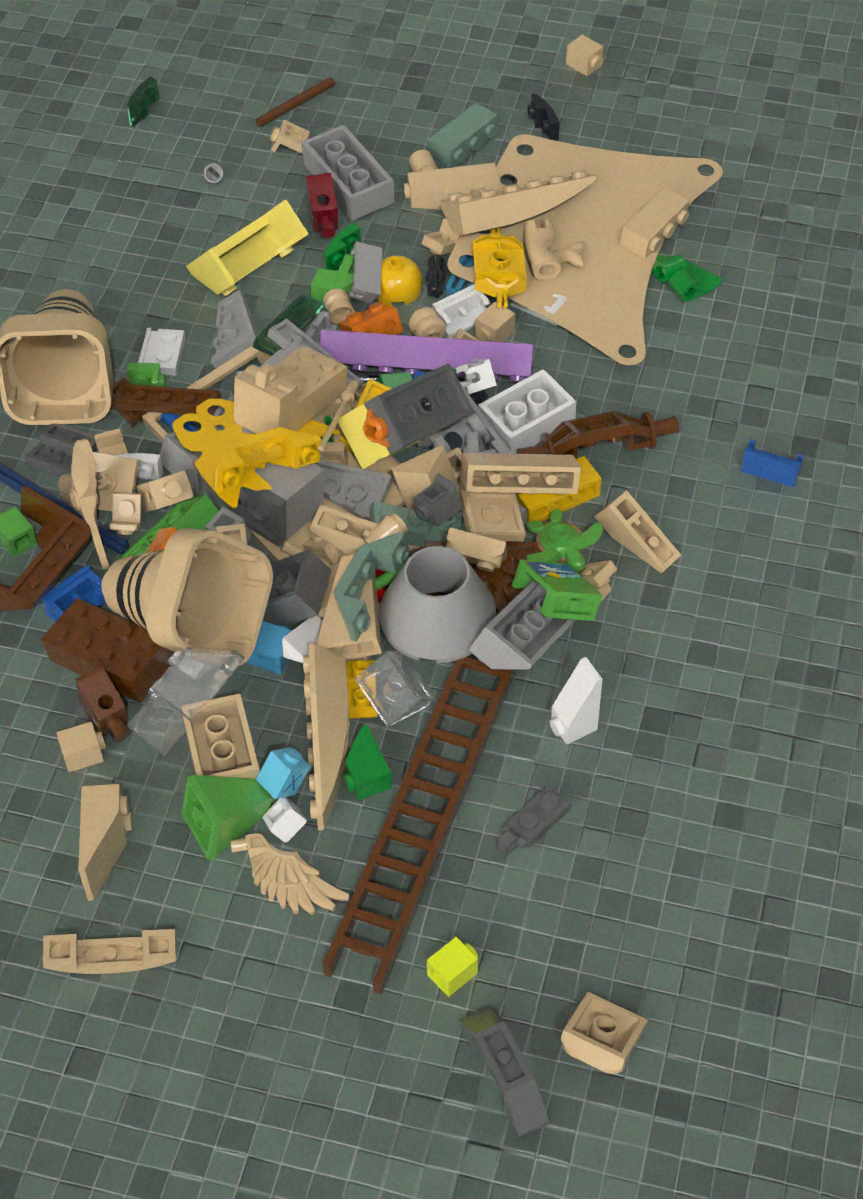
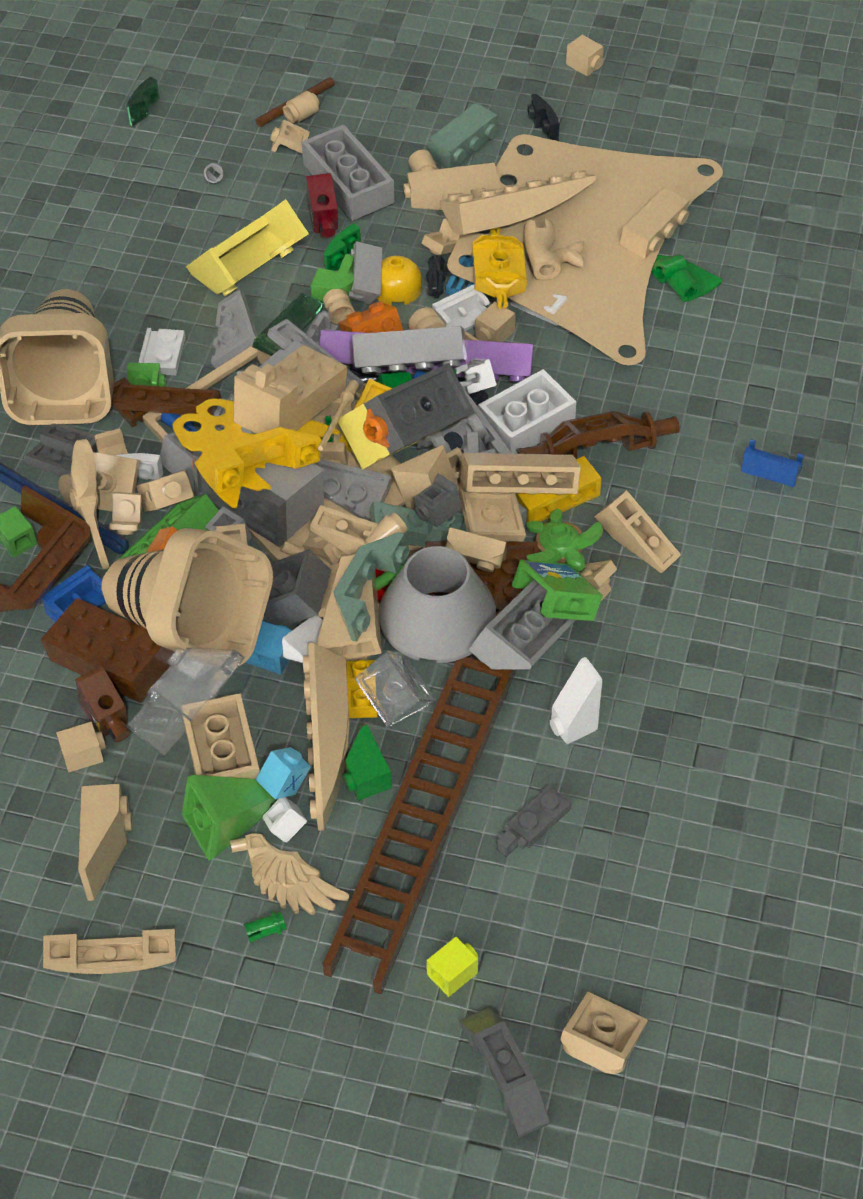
(265, 926): none -> green pin
(301, 107): none -> tan brick
(409, 348): none -> light grey brick

